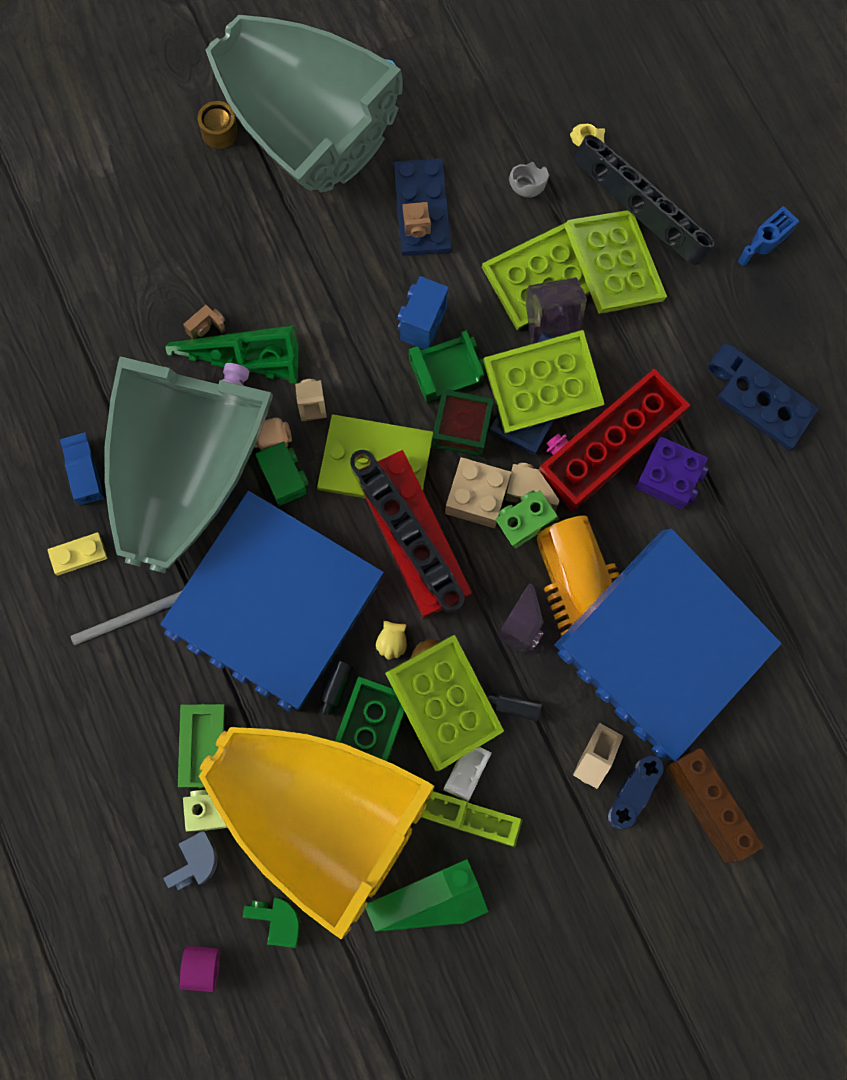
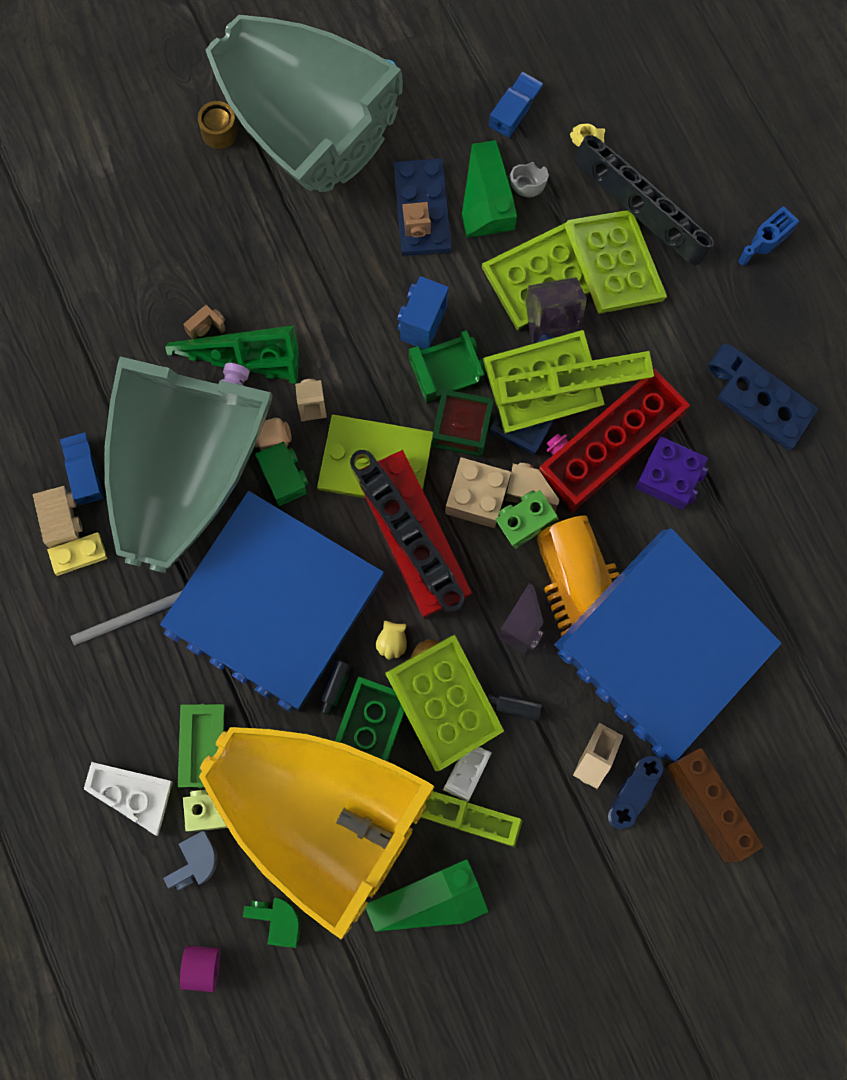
(57, 517): none -> tan brick
(131, 793): none -> white wing
(364, 828): none -> dark grey pin
(488, 196): none -> green wedge
(514, 105): none -> blue piece
(572, 378): none -> lime slope

